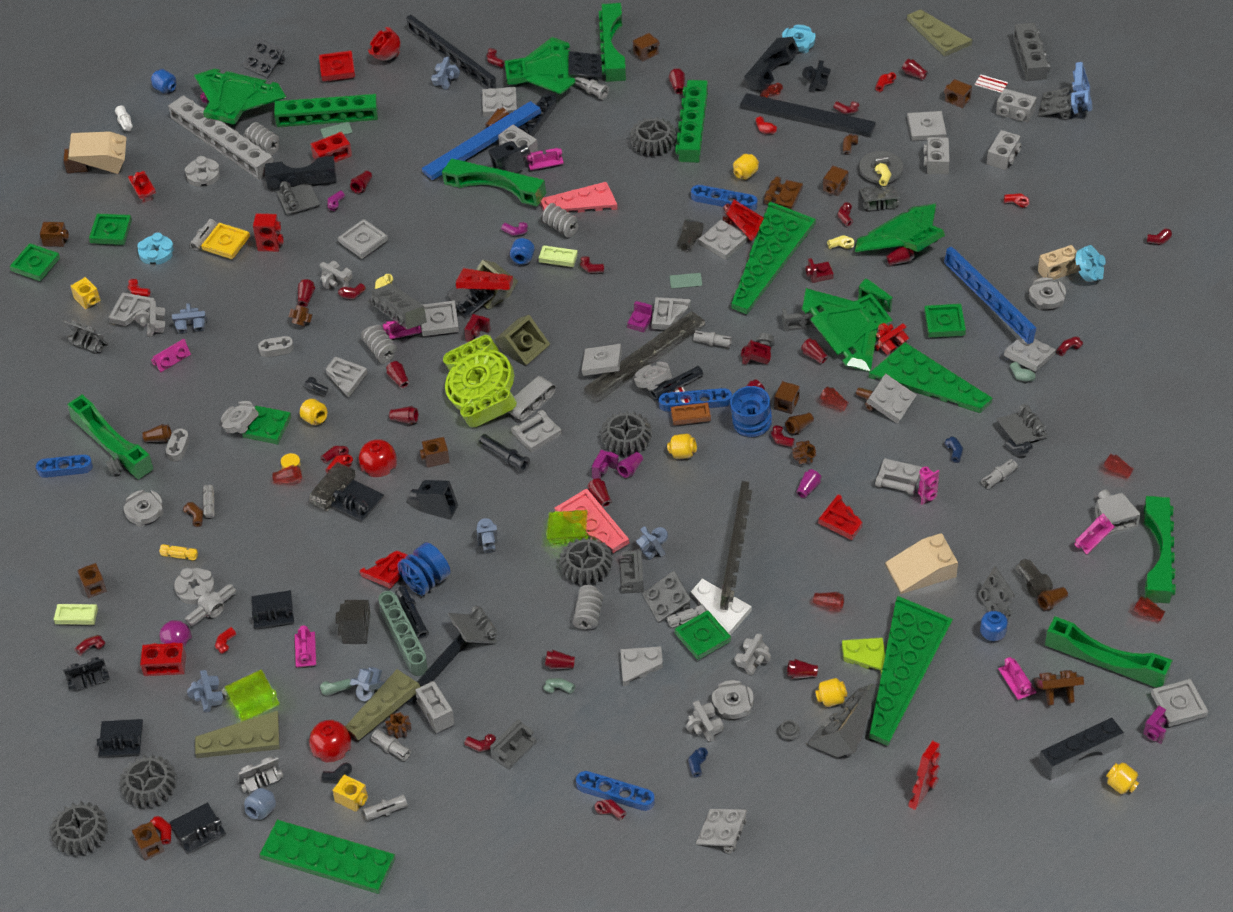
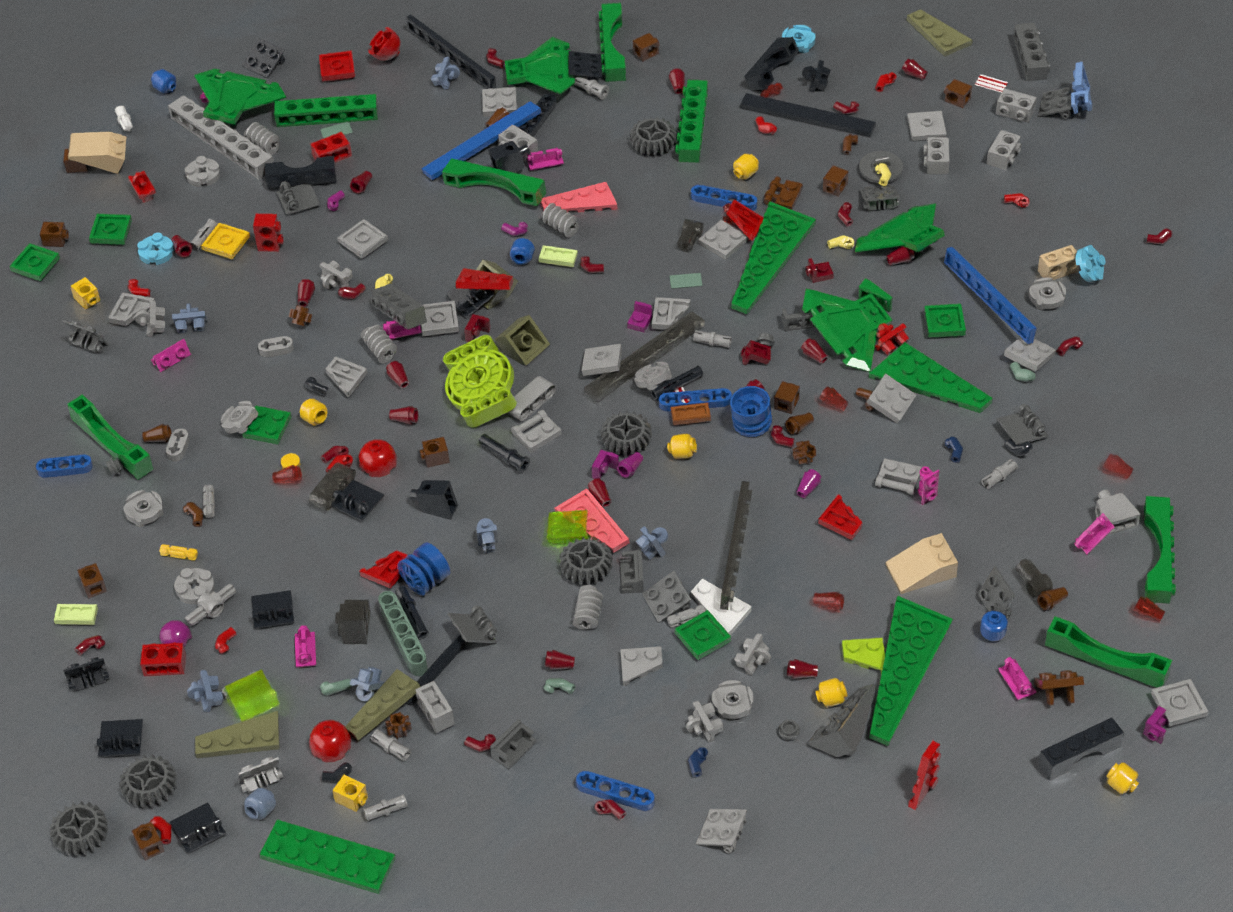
(182, 247): none -> dark red cone

